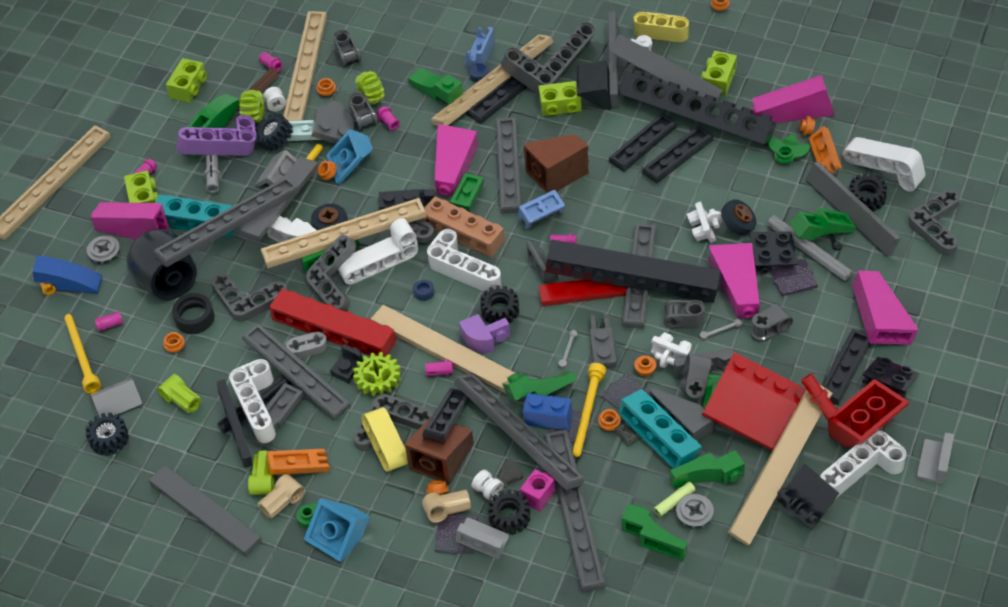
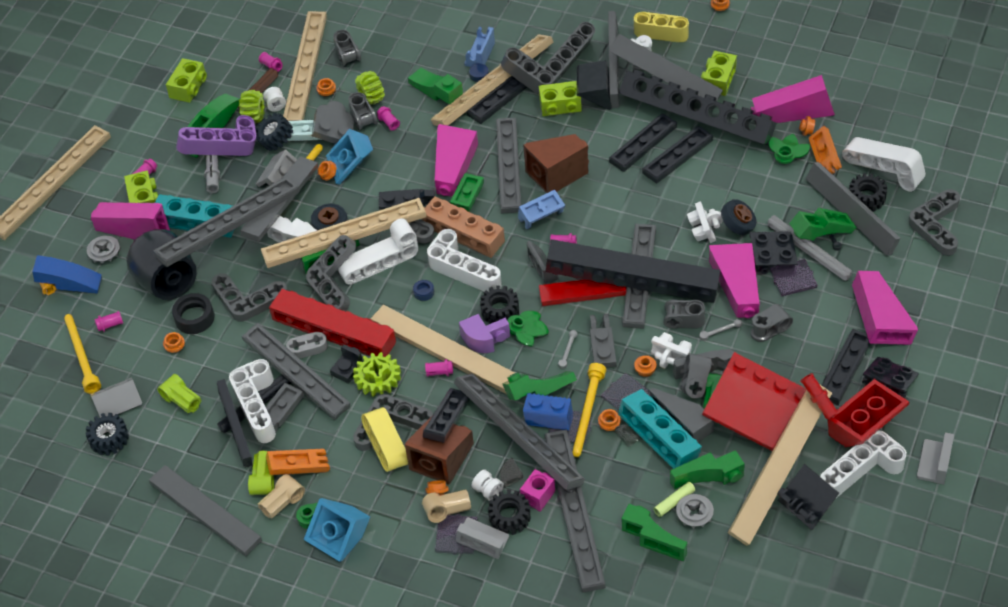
(528, 327): none -> green plate

